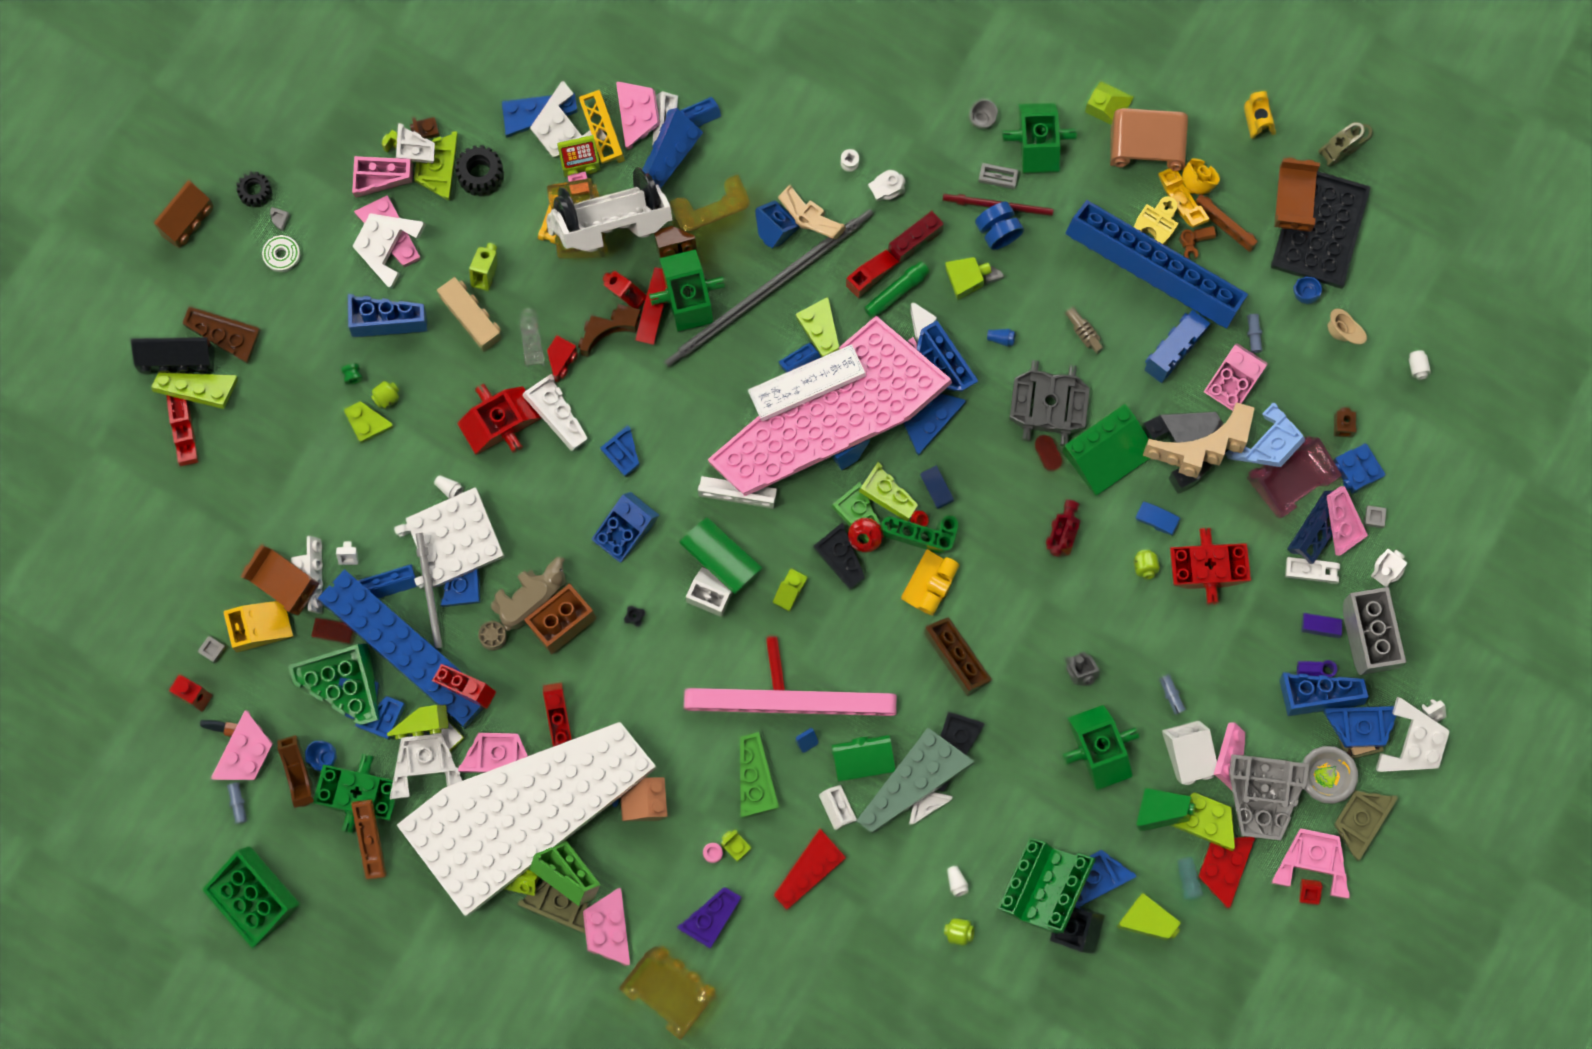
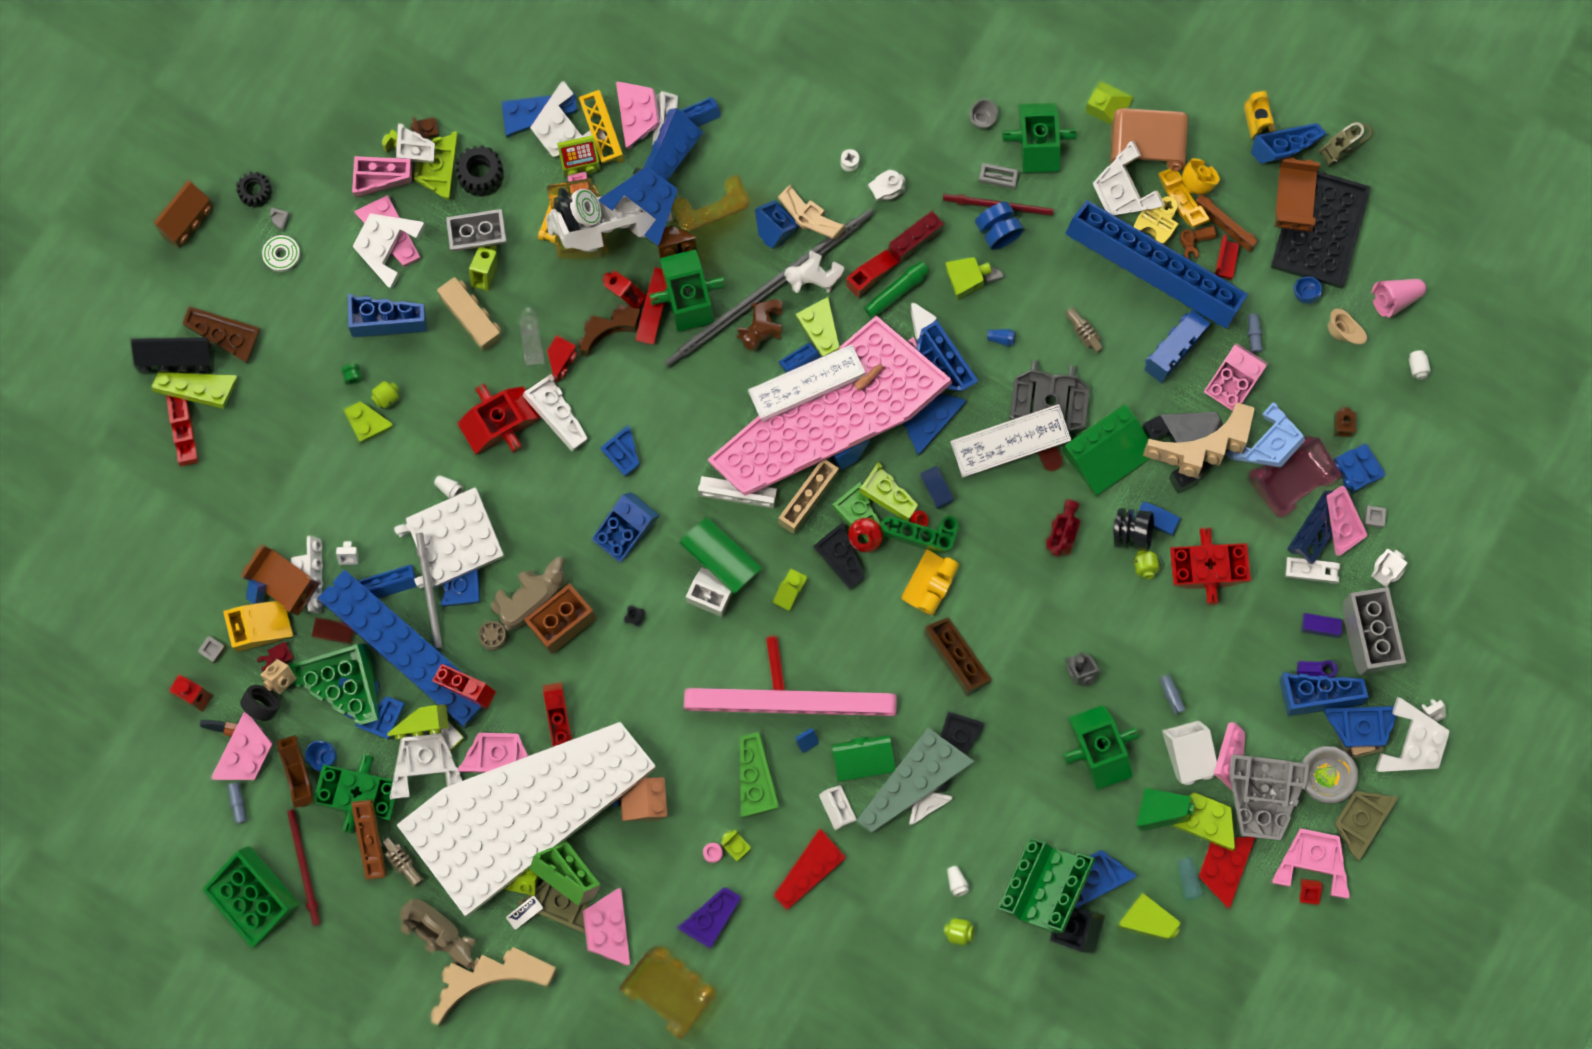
(255, 592): none -> blue slope
(256, 710): none -> black tyre
(278, 652): none -> dark red plate
(278, 677): none -> tan brick
(312, 904): none -> dark red bar
(401, 862): none -> dark tan hinge
(436, 931): none -> dark tan animal
(462, 982): none -> tan arch
(476, 230): none -> light grey slope
(524, 912): none -> white sticker
(587, 198): none -> white tile
(651, 194): none -> blue wing
(761, 327): none -> reddish brown animal
(808, 496): none -> tan brick
(812, 273): none -> white animal
(865, 381): none -> nougat piece
(1010, 440): none -> white tile
(1118, 190): none -> white wing
(1130, 529): none -> black wheel
(1226, 258): none -> red panel
(1286, 142): none -> blue wedge
(1396, 295): none -> bright pink cone

